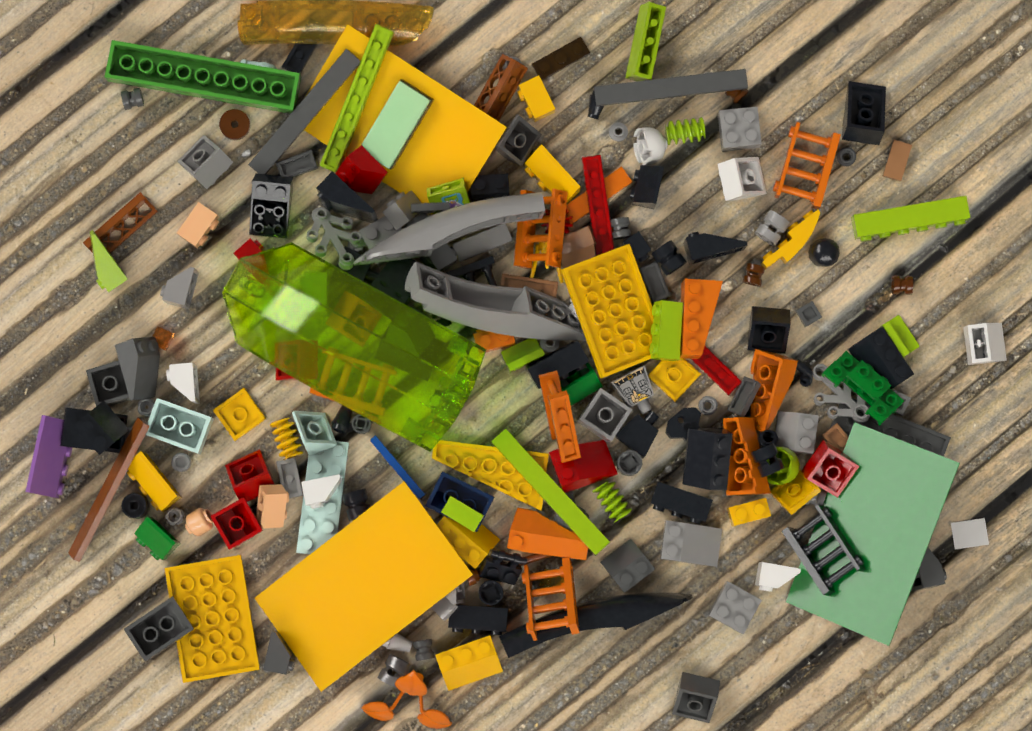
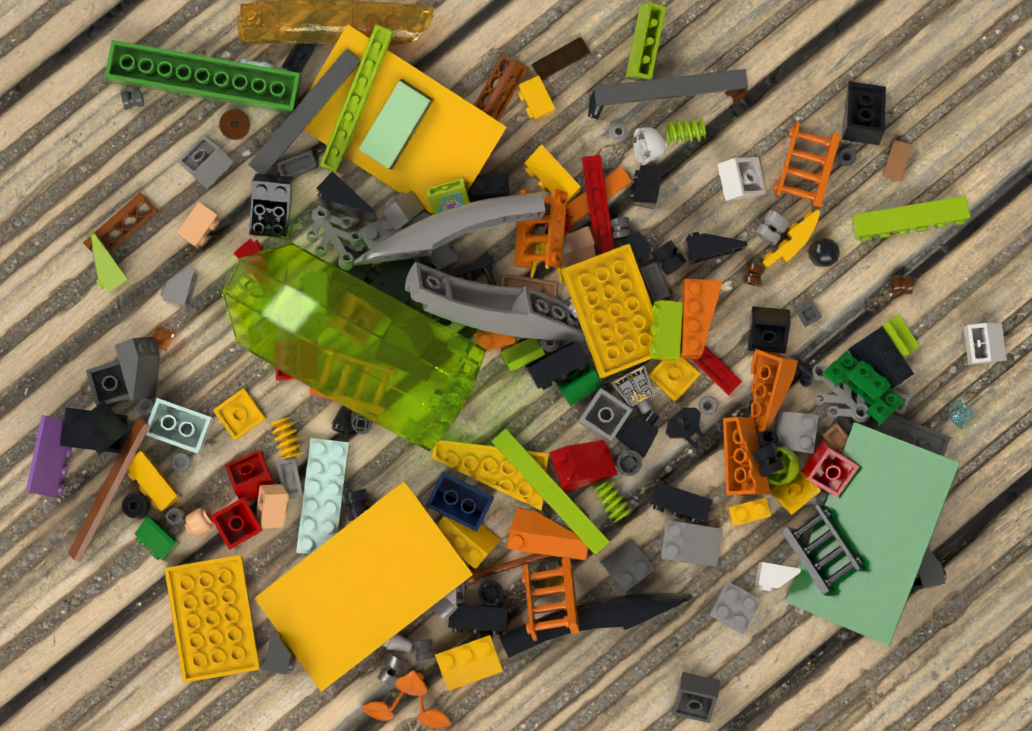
(158, 629): dark grey slope -> none
(185, 379): white slope -> none
(314, 431): light aqua slope -> none
(320, 490): white slope -> none
(361, 171): red slope -> none
(397, 467): blue tile -> none
(423, 208): dark grey tile -> none
(462, 513): lime panel -> none
(482, 242): light grey tile -> none
(502, 571): black plate -> none
(518, 141): dark grey slope -> none
(559, 416): orange fence -> none
(707, 458): black slope -> none
(739, 129): light grey brick -> none
(744, 396): dark grey tile -> none
(961, 415): none -> clear light blue wheel
(969, 533): white sticker -> none

